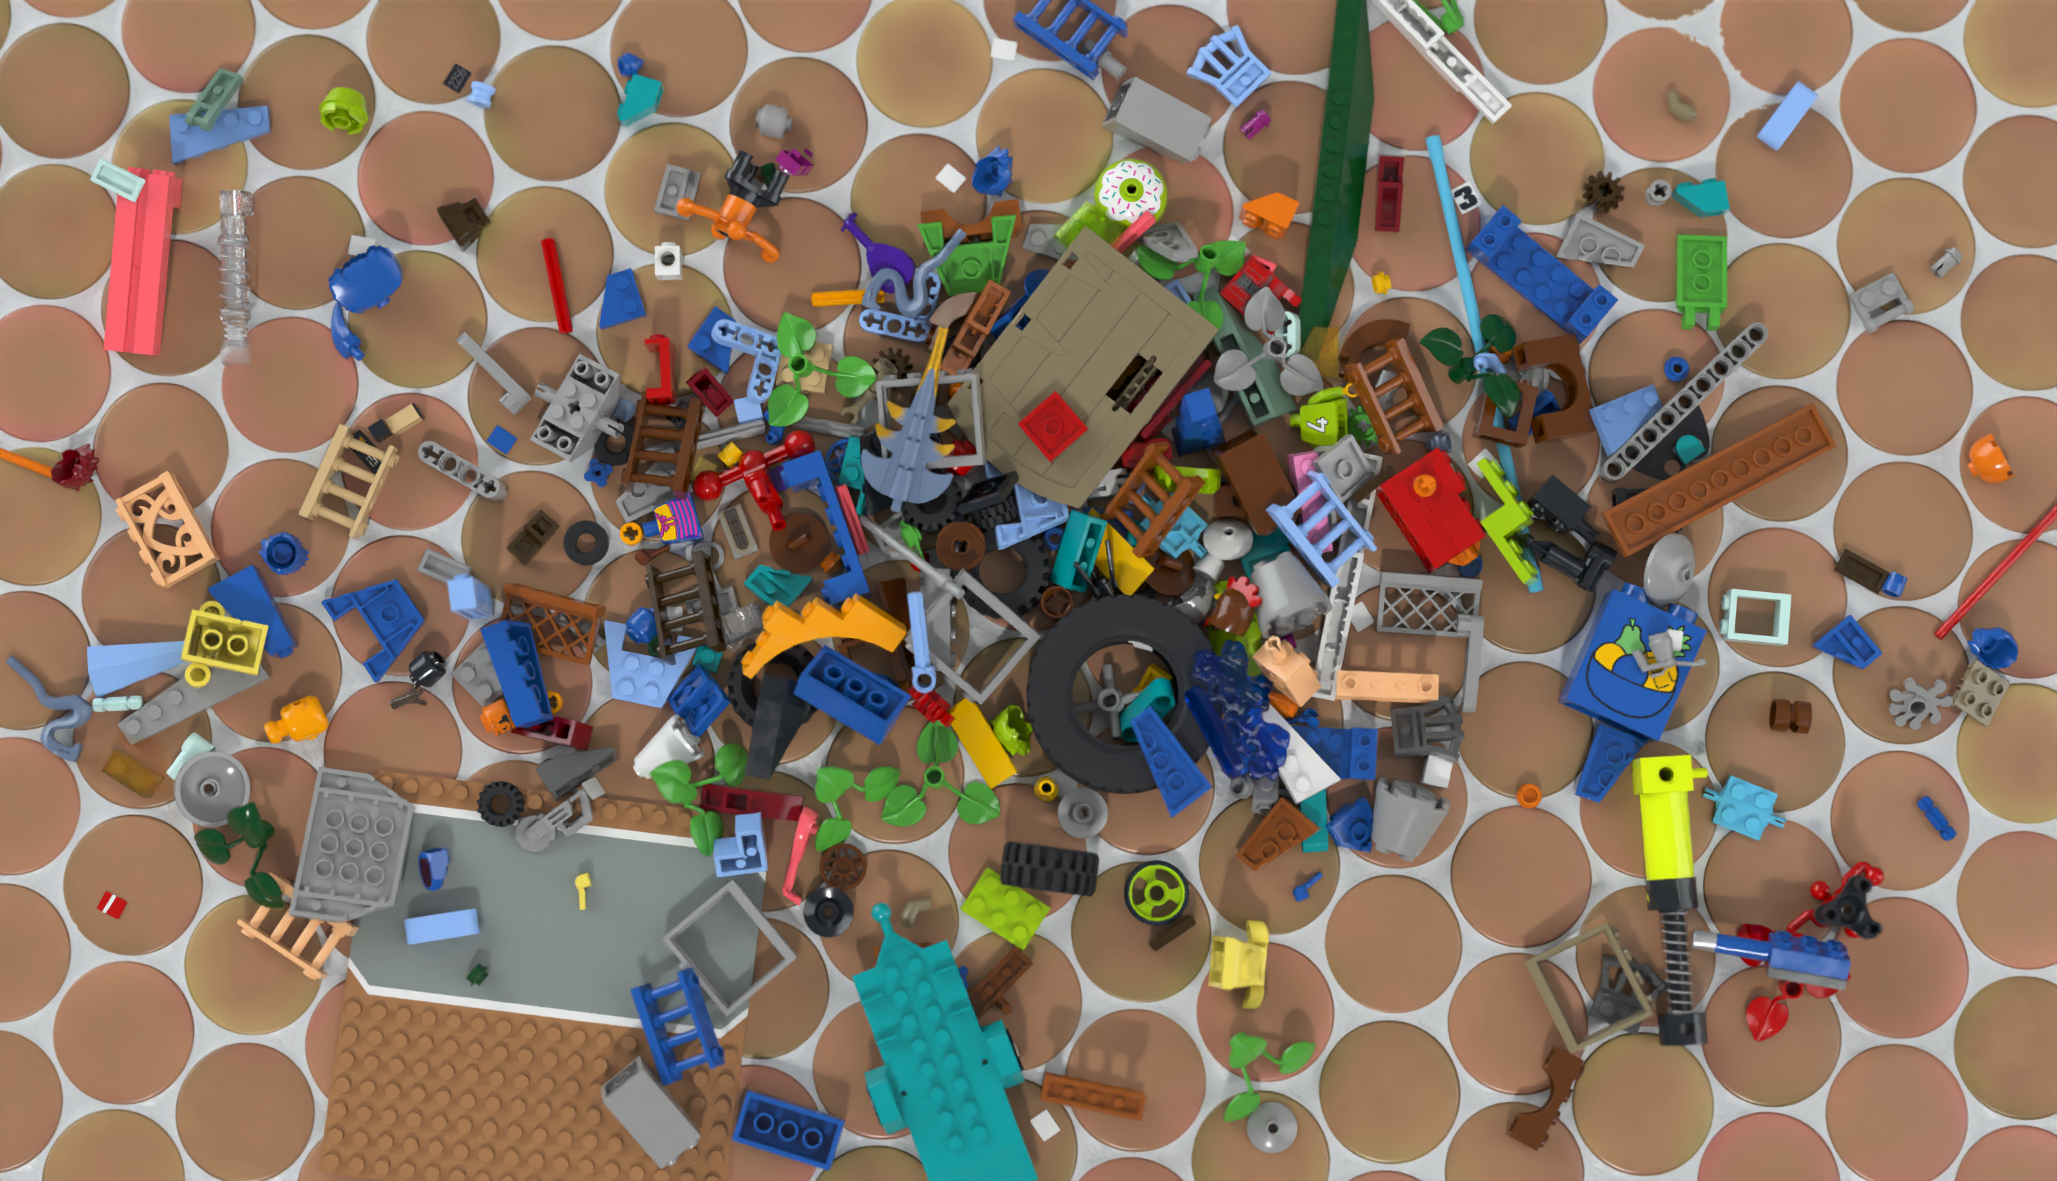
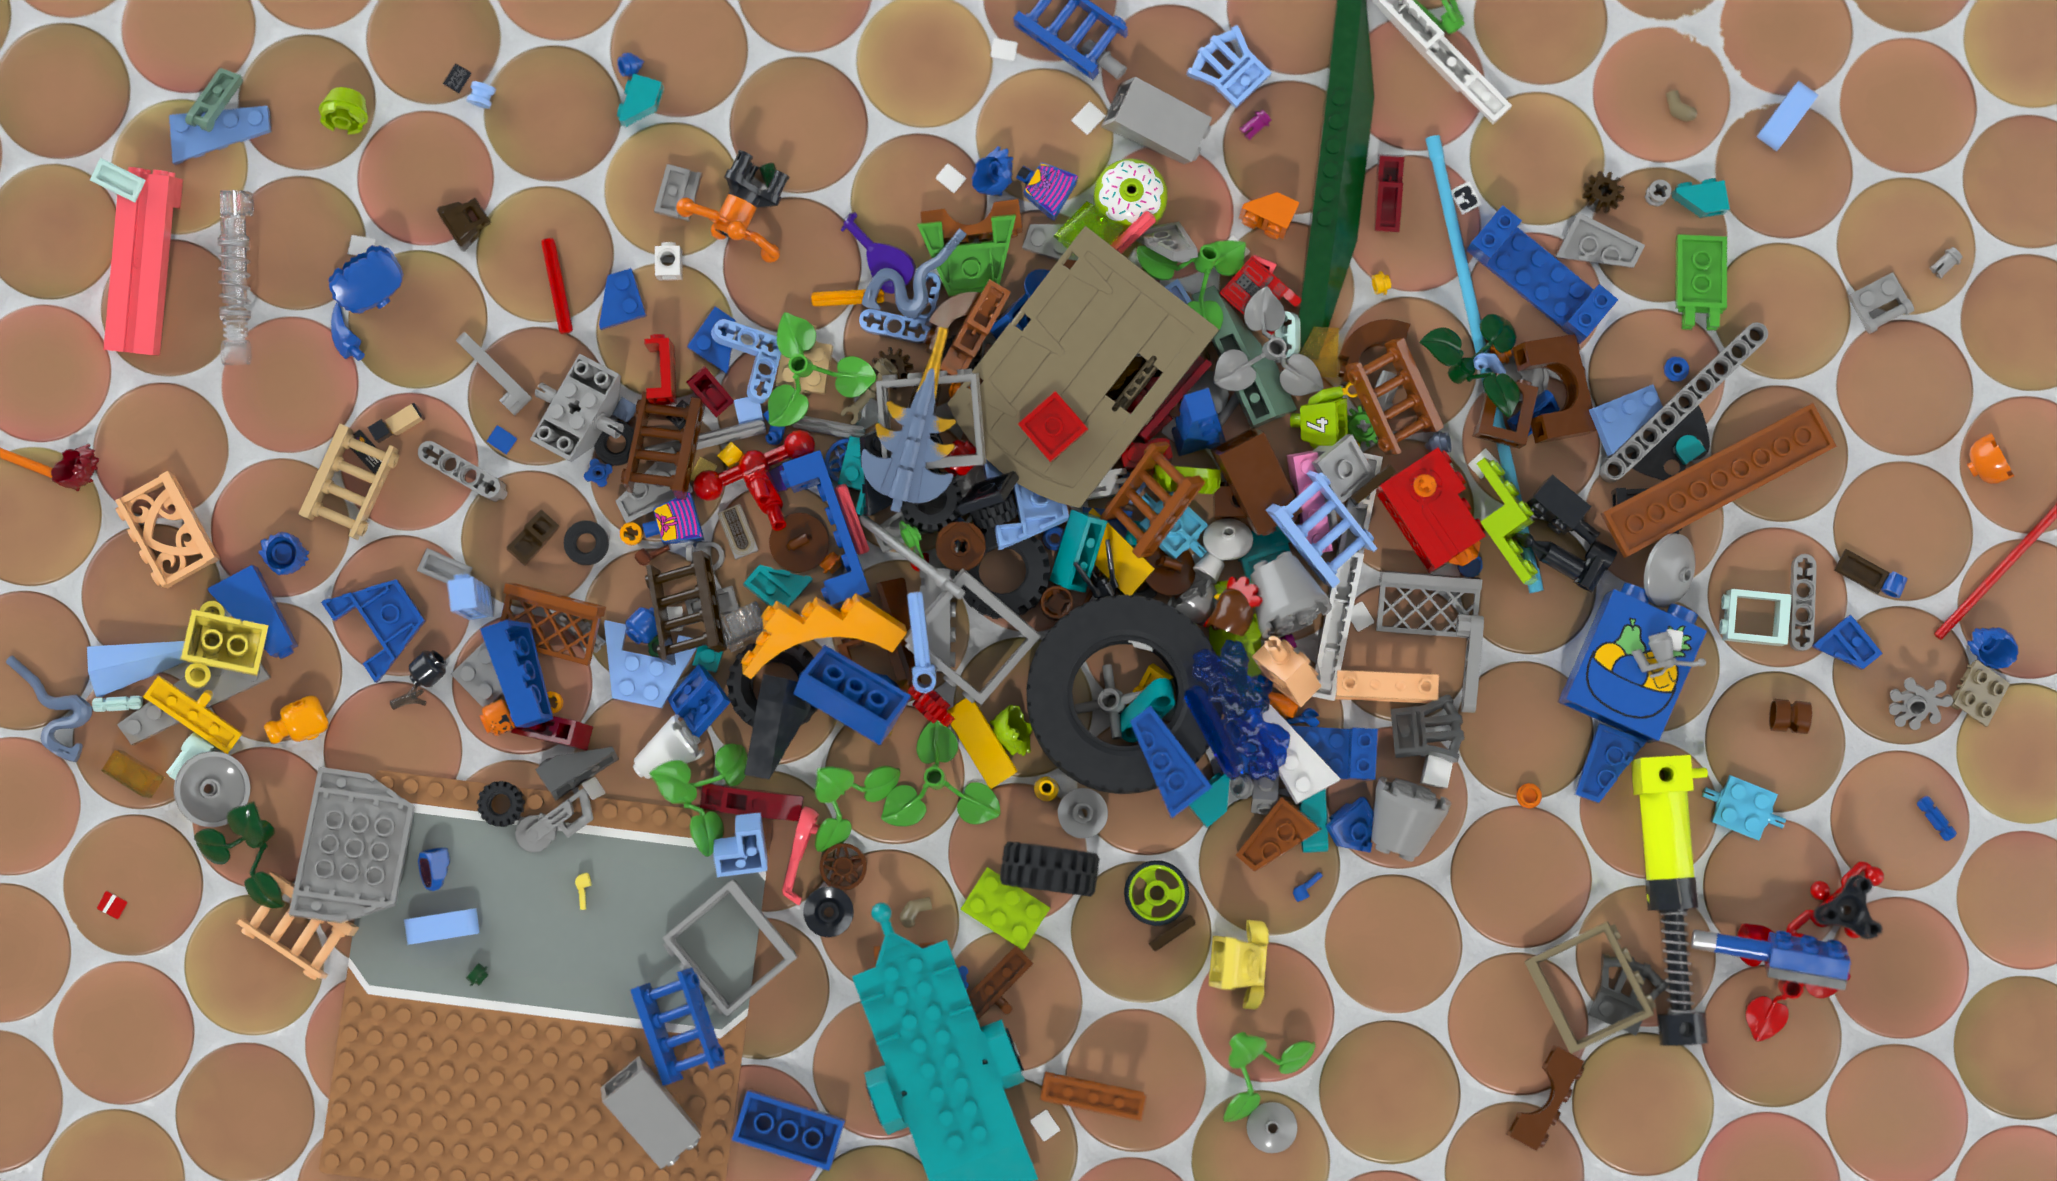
(193, 713): none -> yellow plate
(773, 121): light grey head -> none
(794, 163): magenta piece -> none
(1047, 187): none -> torso
(1088, 118): none -> white sticker
(1213, 802): none -> teal slope
(1806, 603): none -> light grey beam

